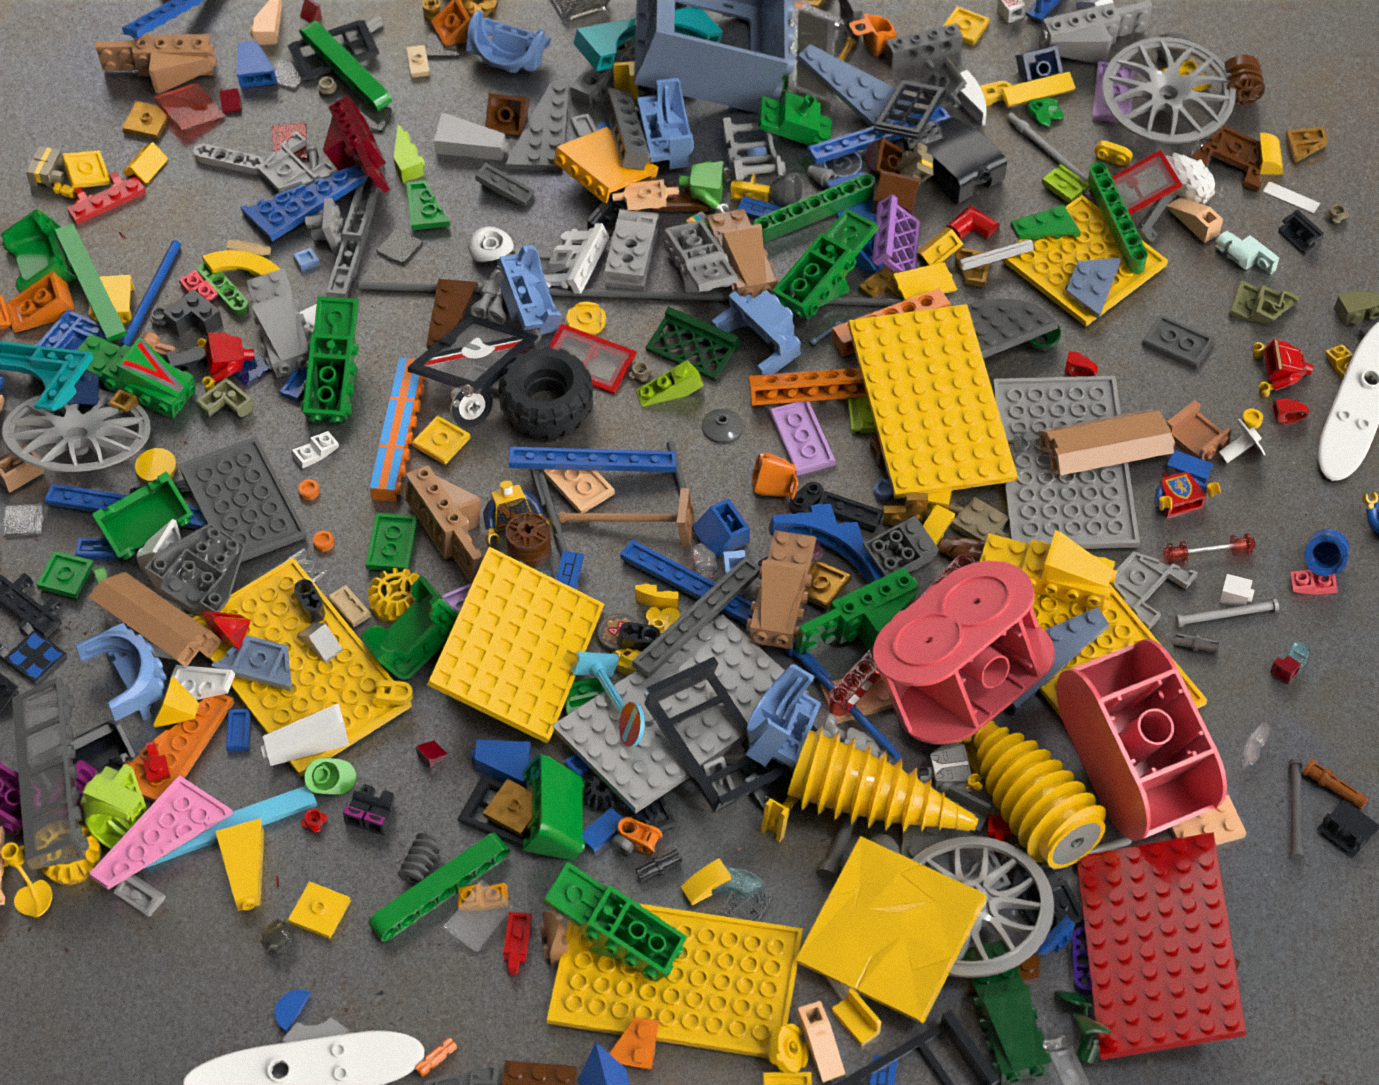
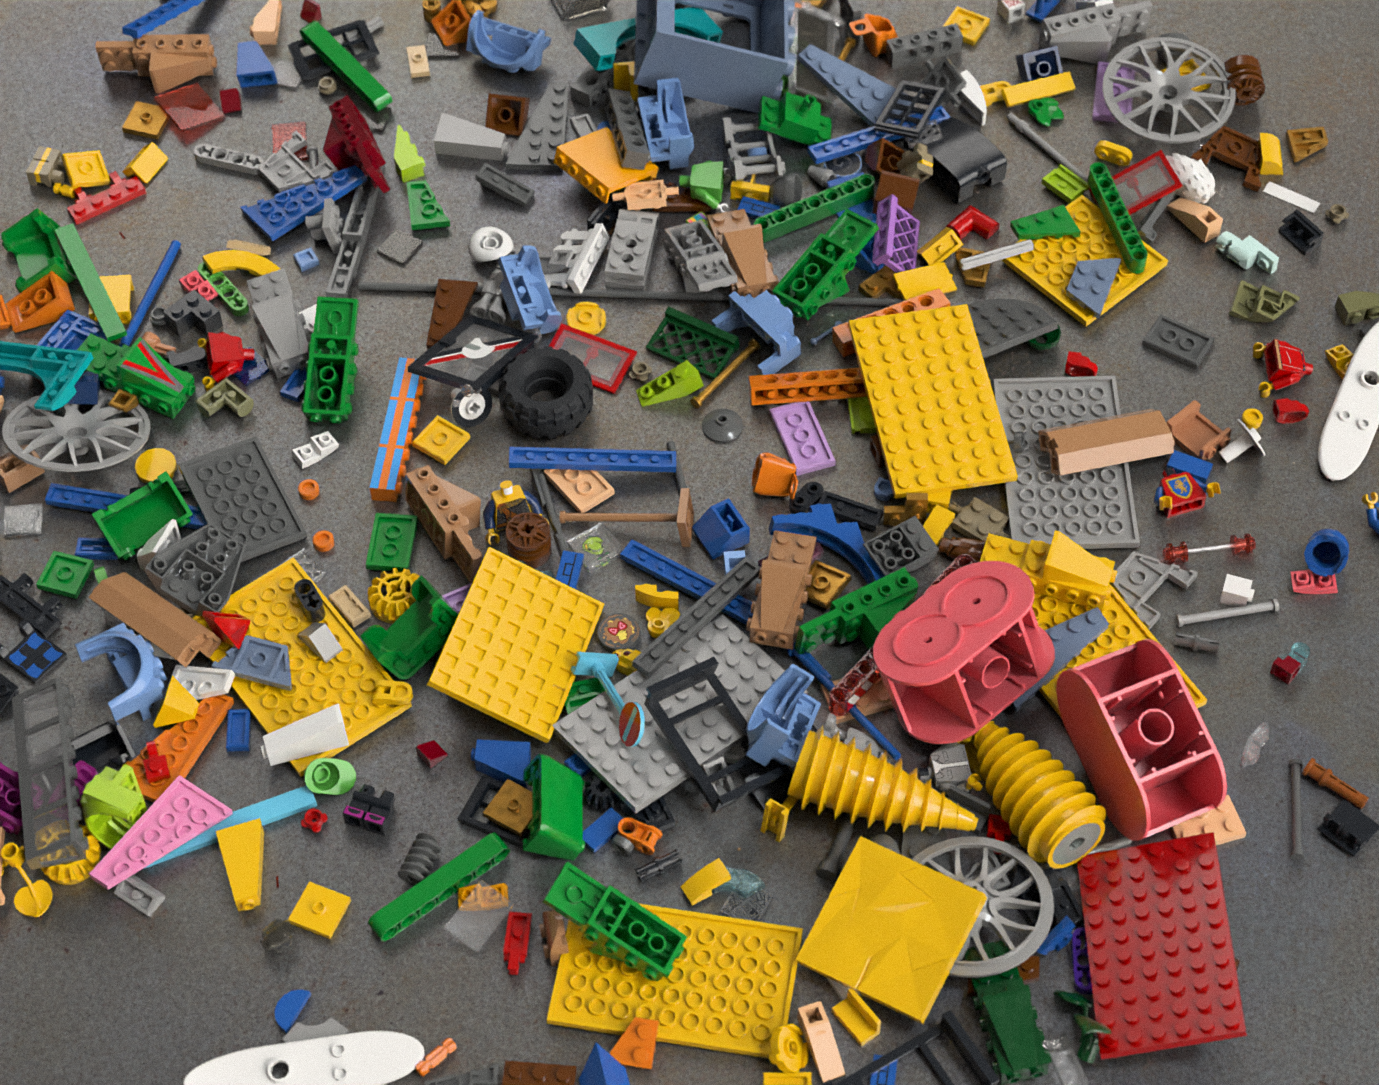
(597, 546): none -> clear tile
(635, 630): black beam -> none
(704, 561): clear rock -> none
(752, 346): none -> pearl gold bar

